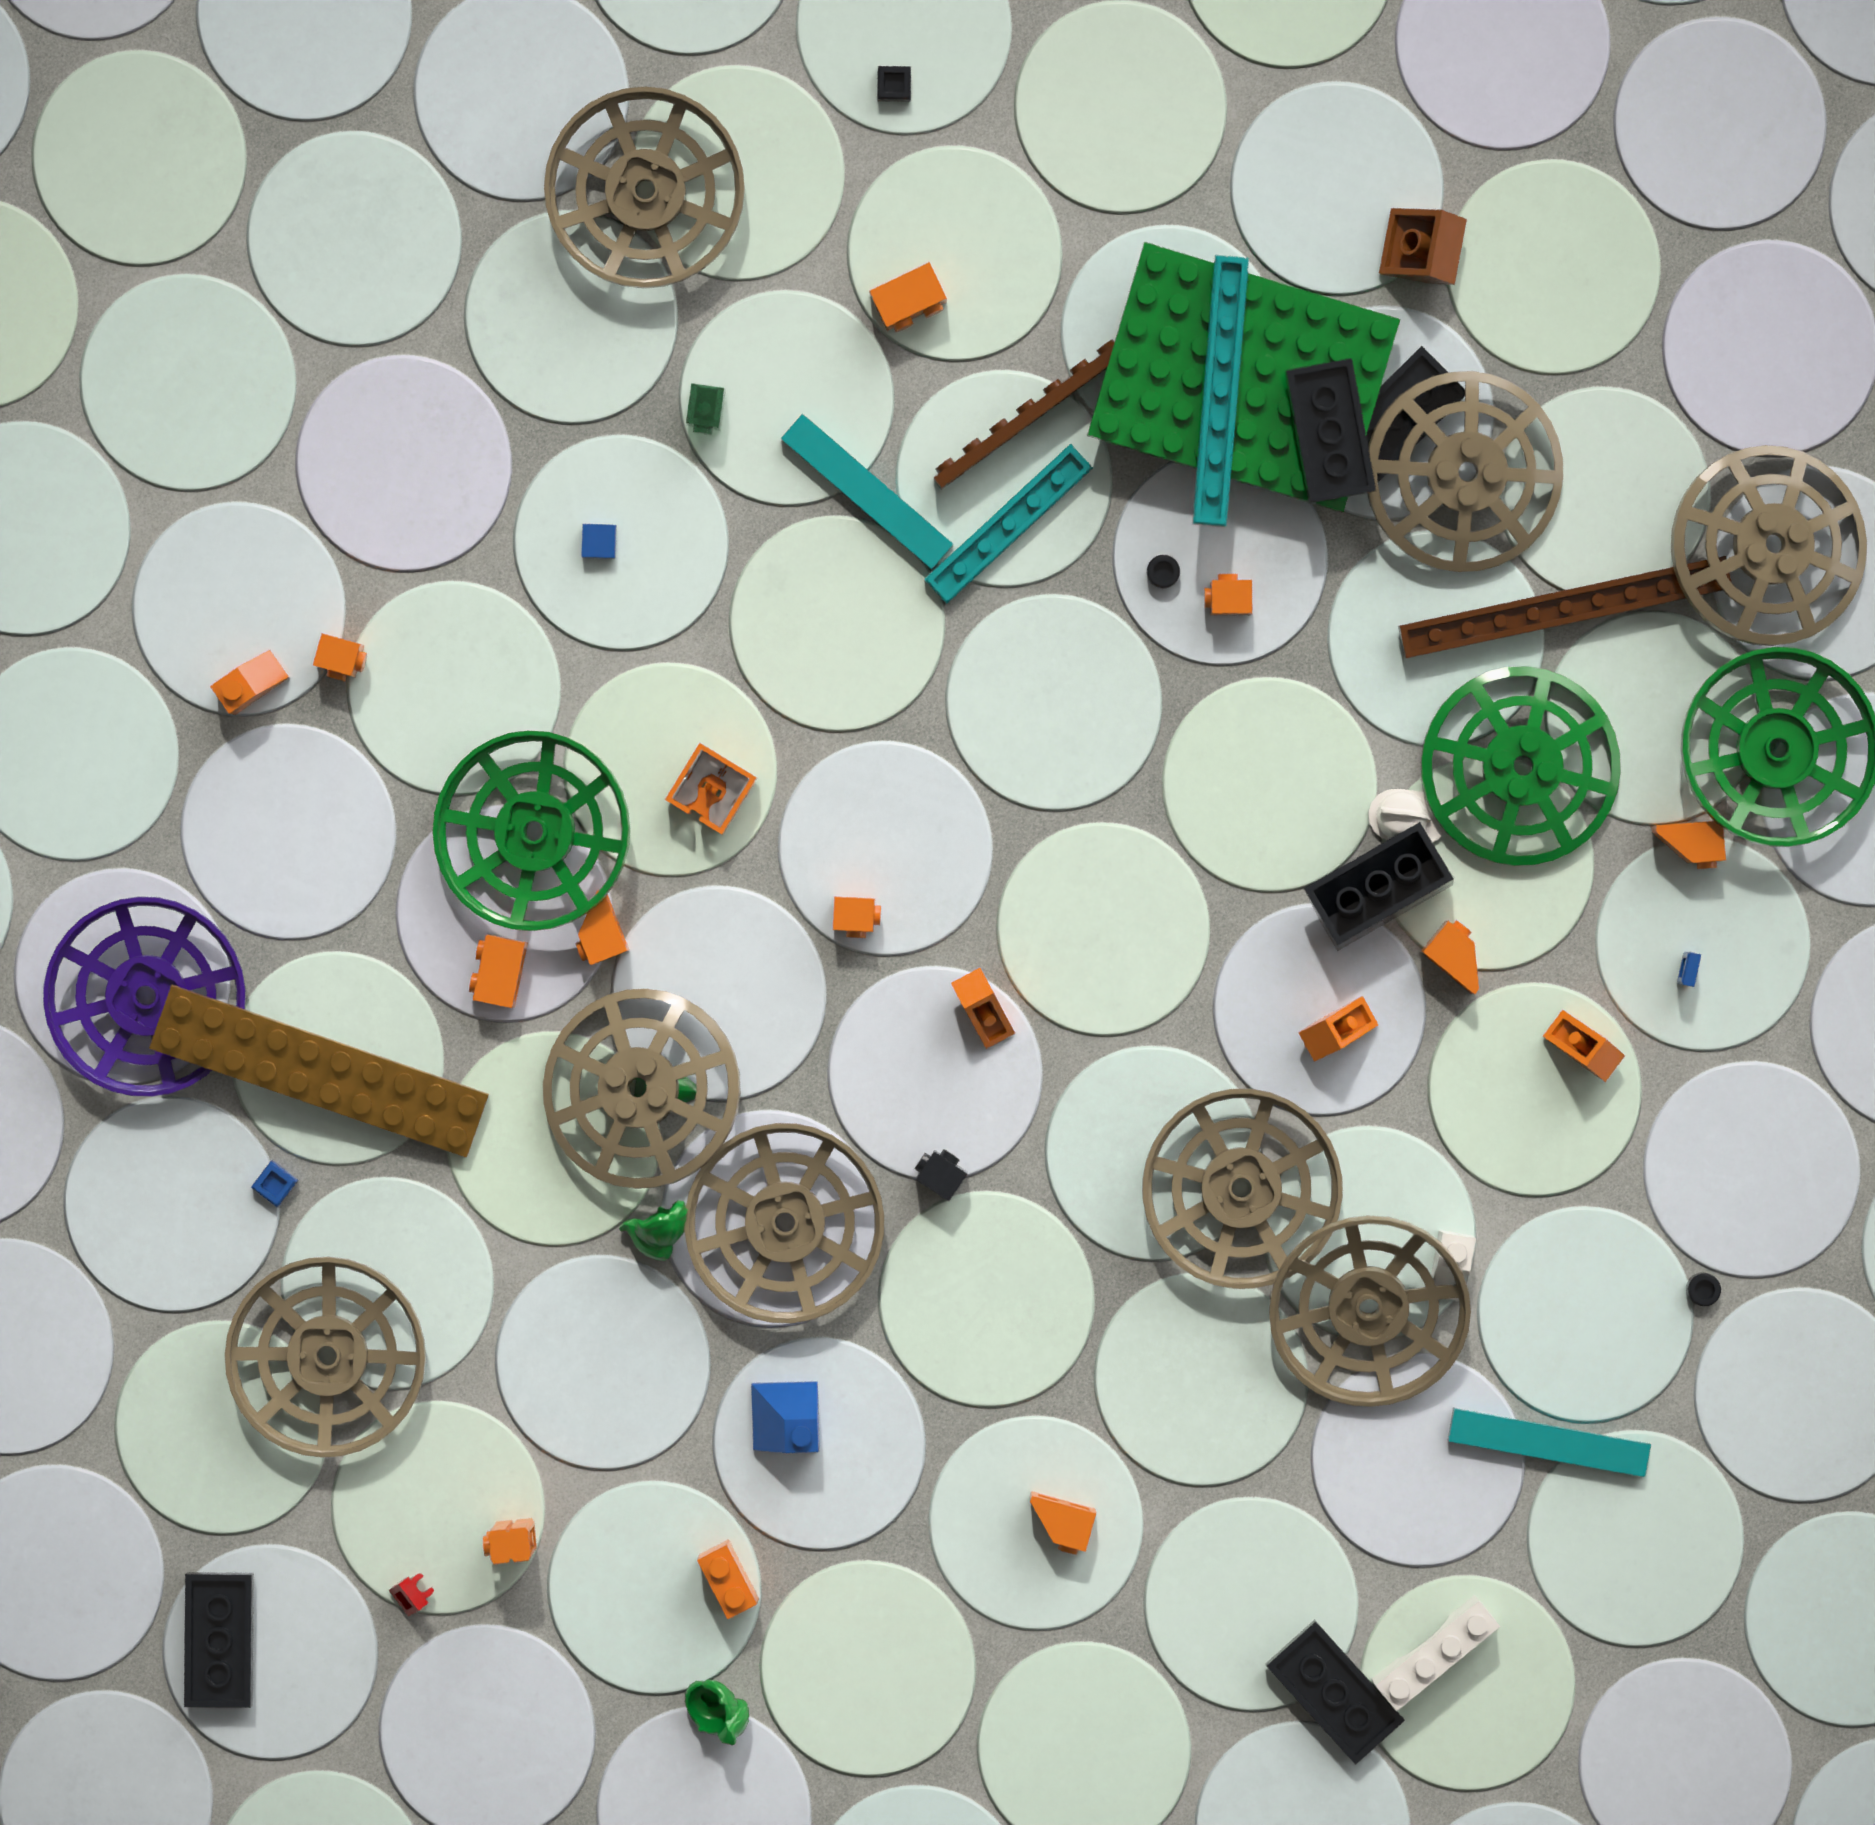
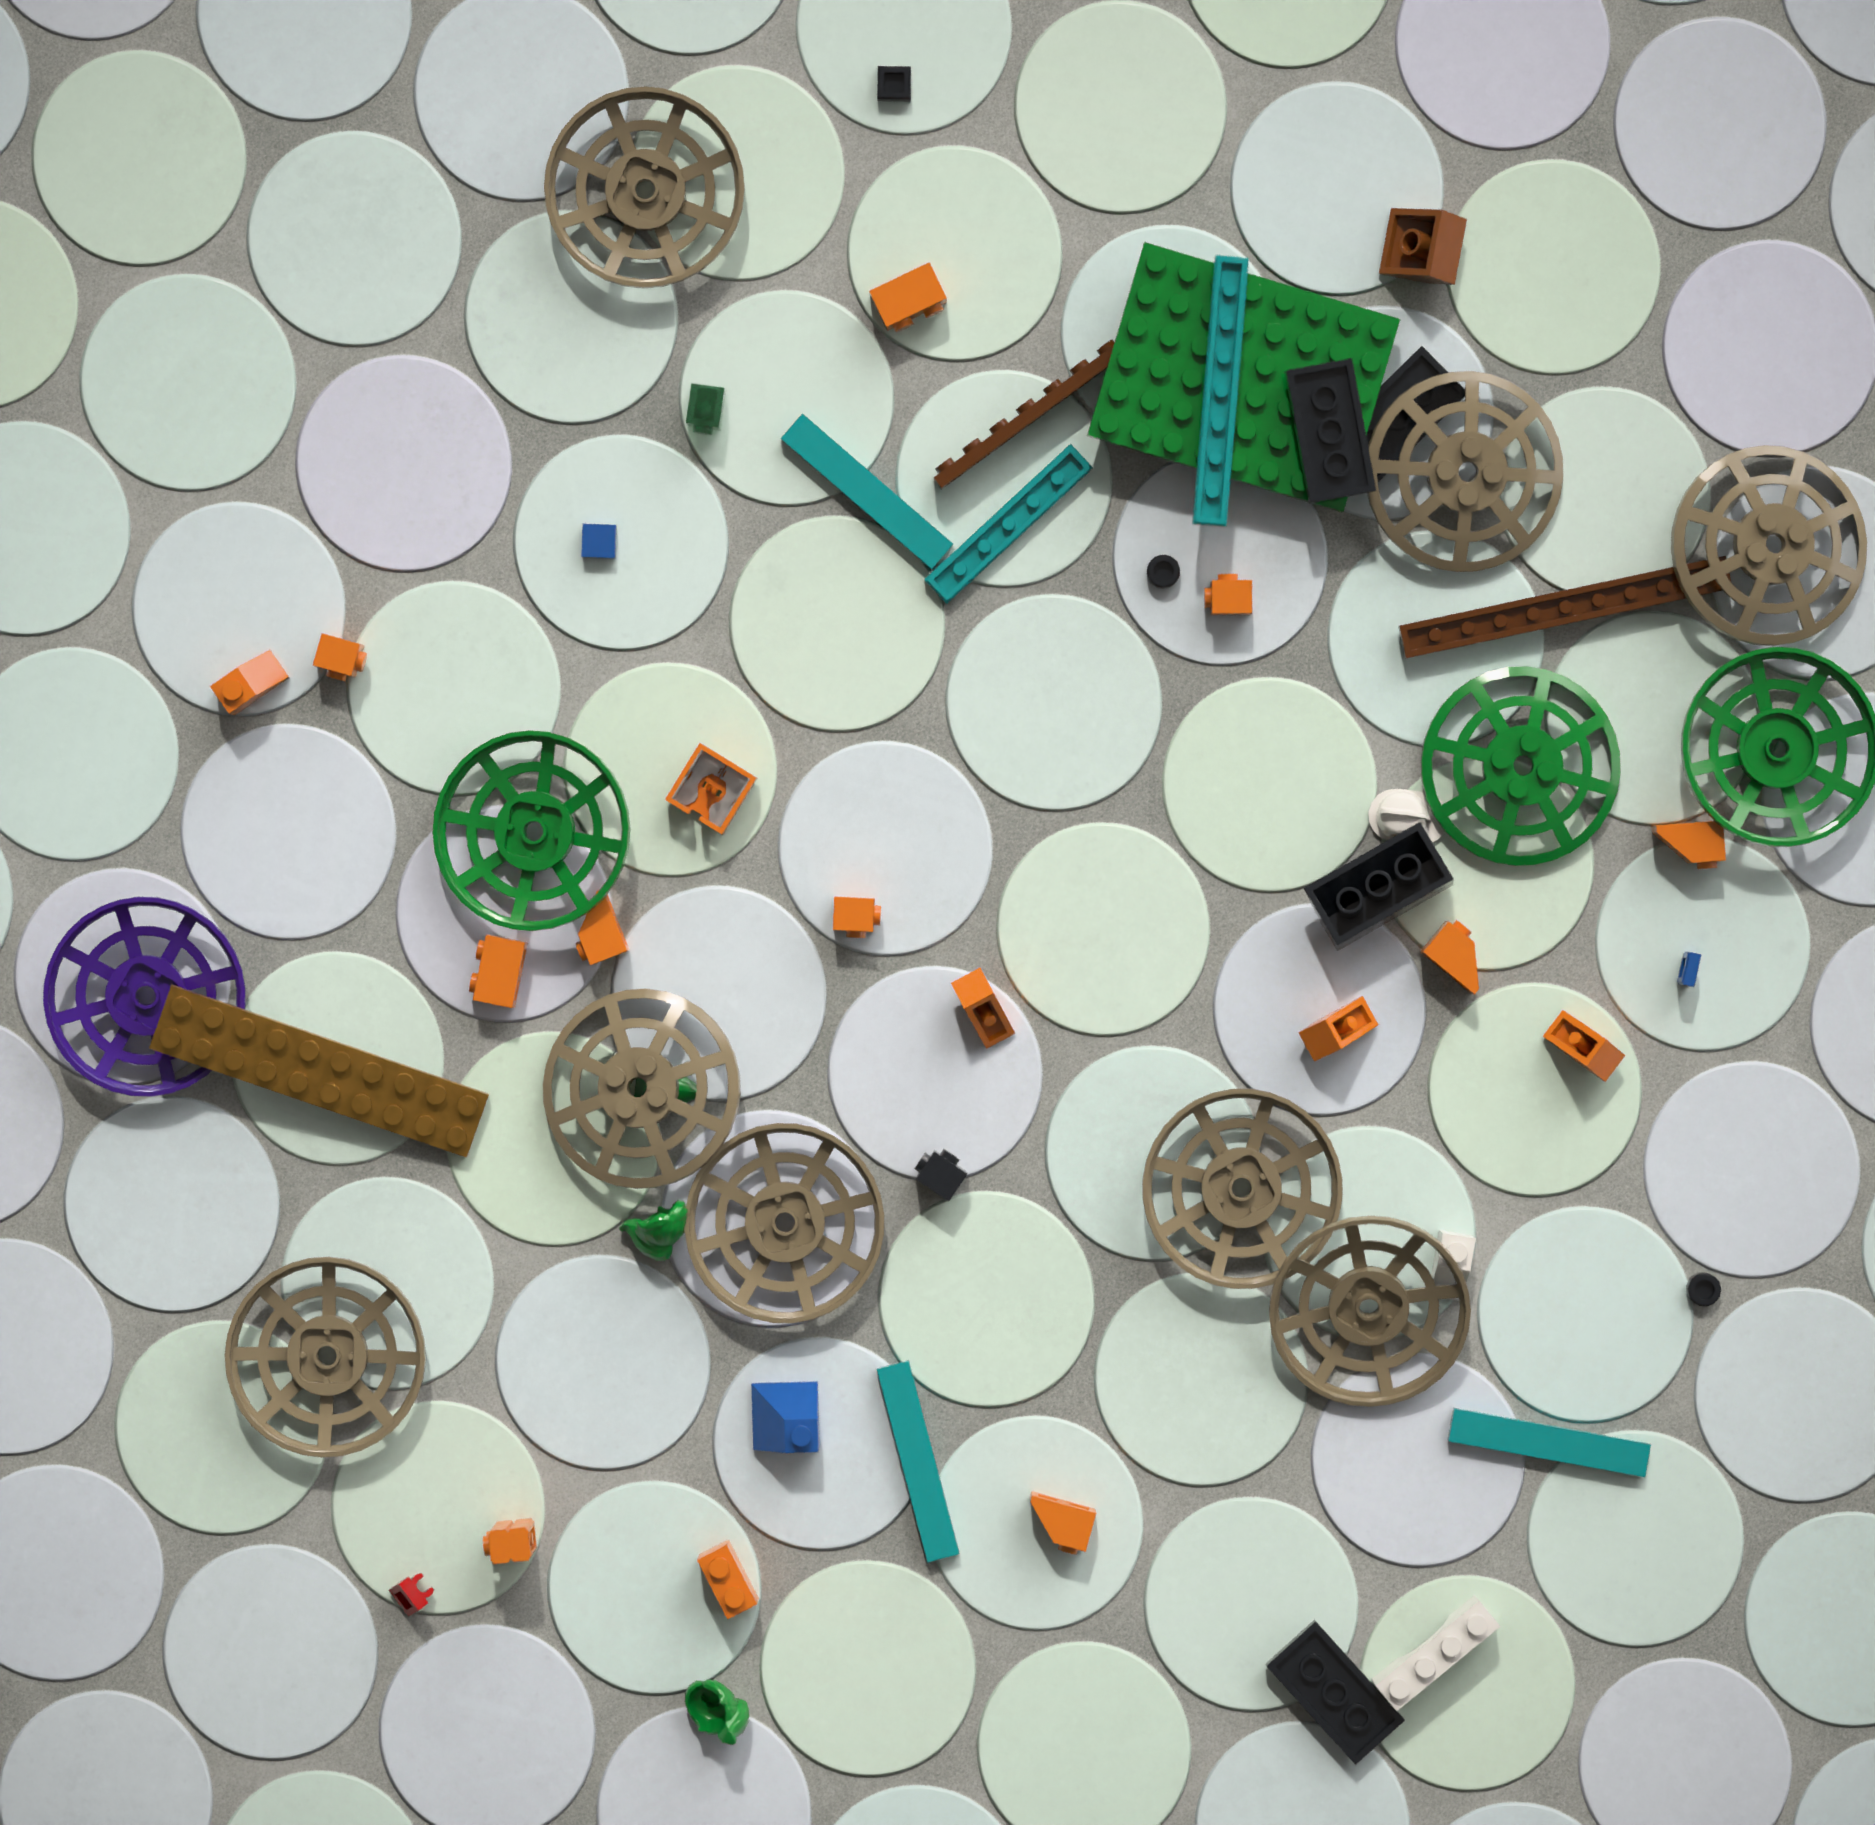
(218, 1640): black plate -> none
(274, 1183): blue tile -> none
(918, 1461): none -> teal tile

